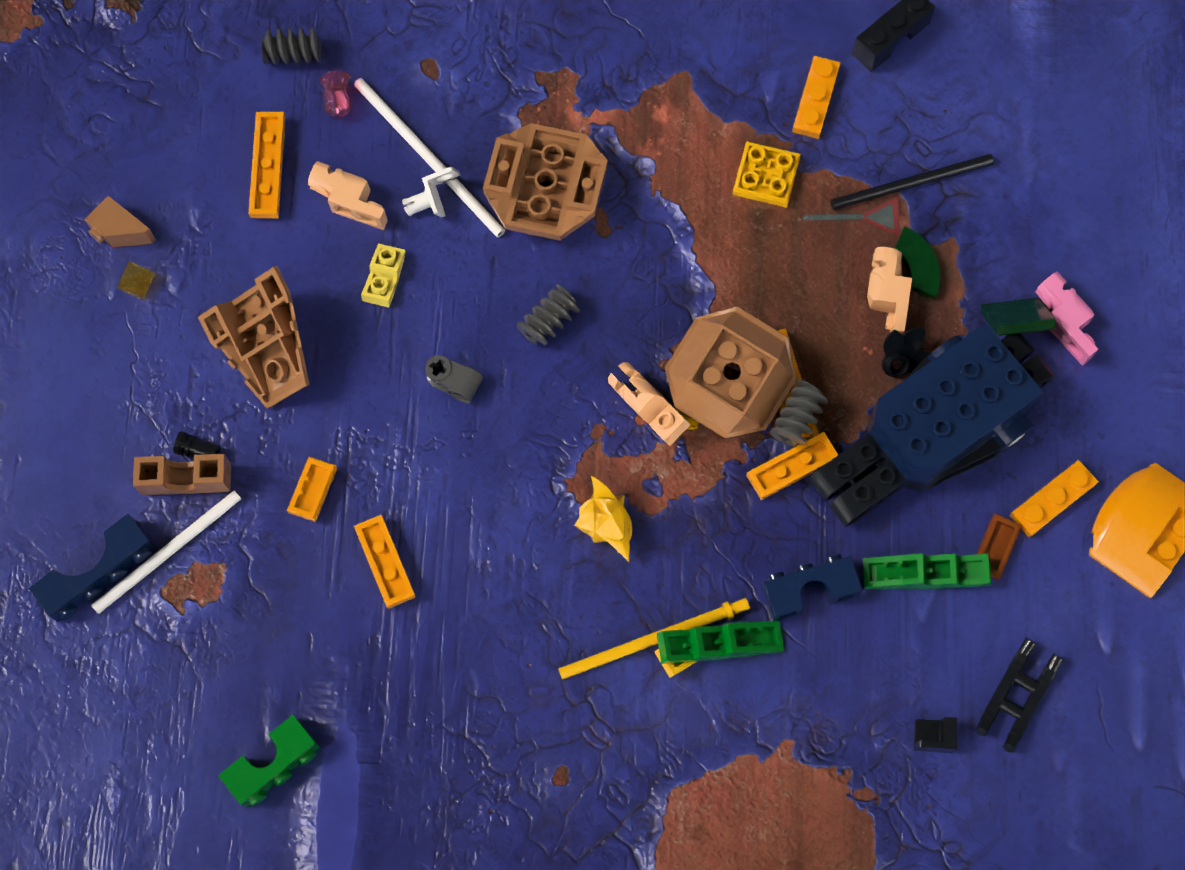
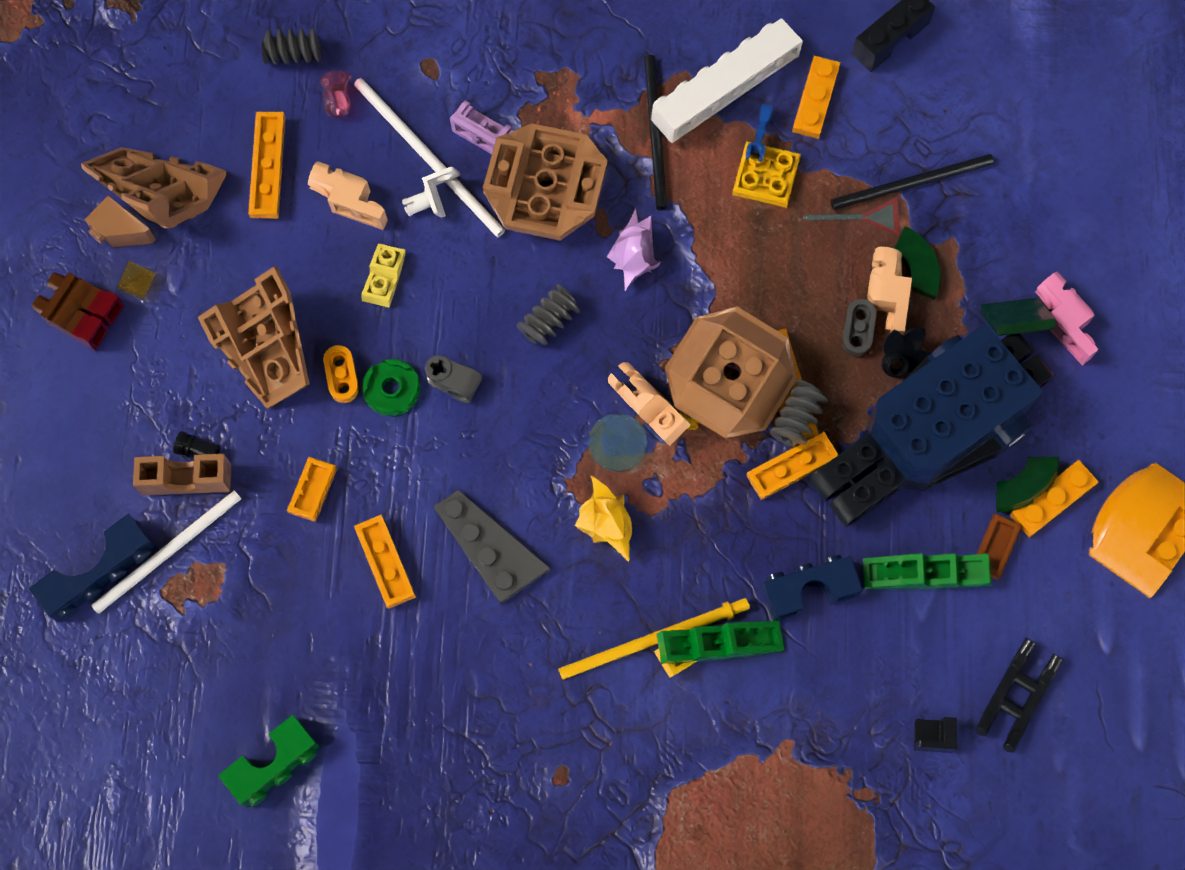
(78, 309): none -> hips
(156, 187): none -> medium nougat wedge
(341, 375): none -> light orange plate
(402, 399): none -> green tile
(477, 127): none -> lavender hinge
(494, 553): none -> dark grey wing
(617, 442): none -> clear light blue tile
(634, 250): none -> lavender hair
(655, 135): none -> black piece
(726, 80): none -> white brick
(764, 120): none -> blue piece
(859, 329): none -> dark grey plate
(1028, 485): none -> dark green tile

